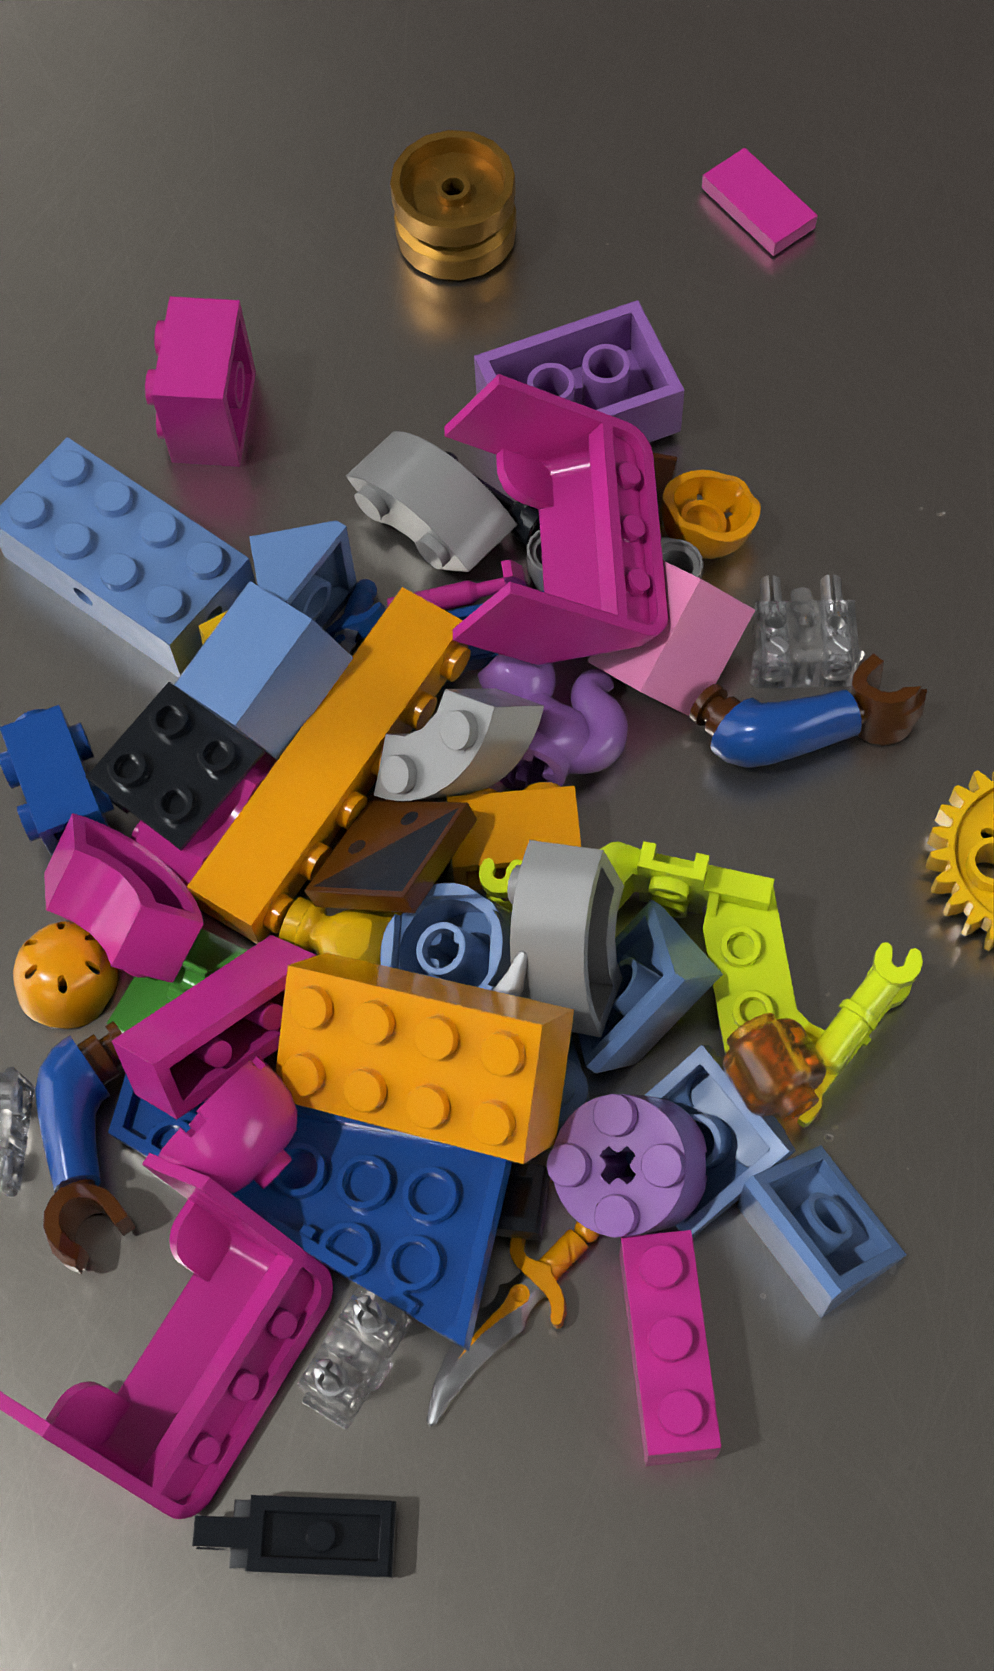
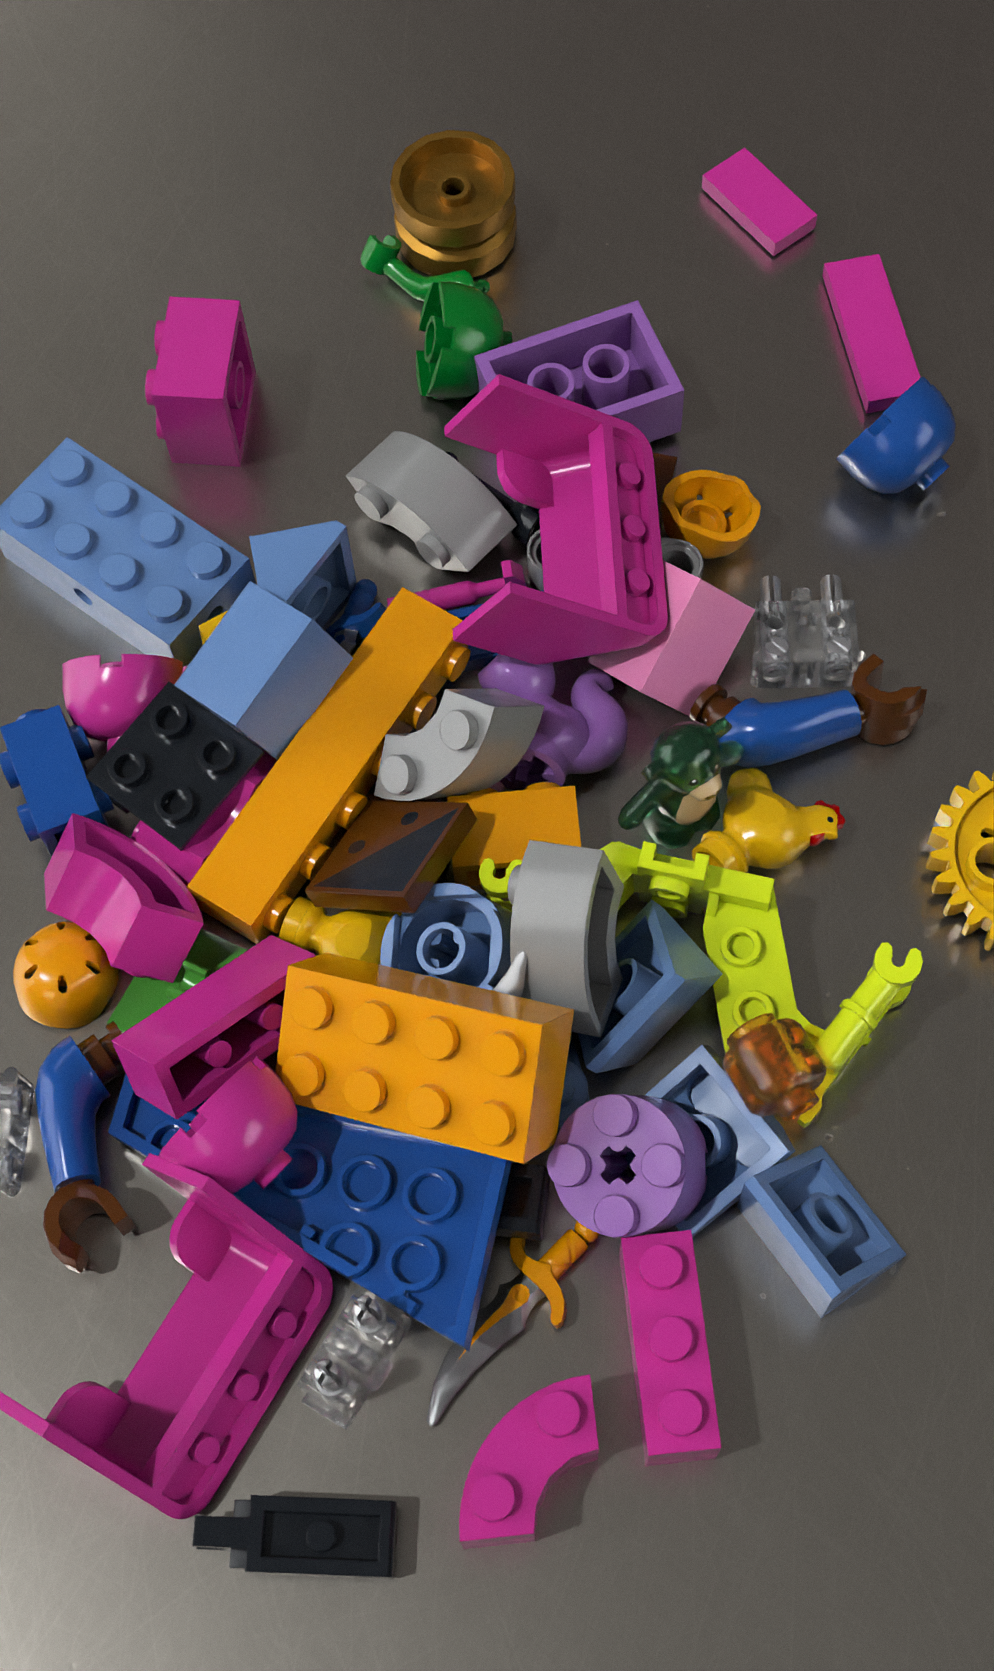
(113, 694): none -> dark pink cylinder
(383, 260): none -> green piece
(457, 327): none -> green cylinder
(523, 1460): none -> dark pink brick
(682, 783): none -> clear green piece
(765, 827): none -> yellow animal
(871, 330): none -> dark pink tile
(903, 443): none -> blue cylinder

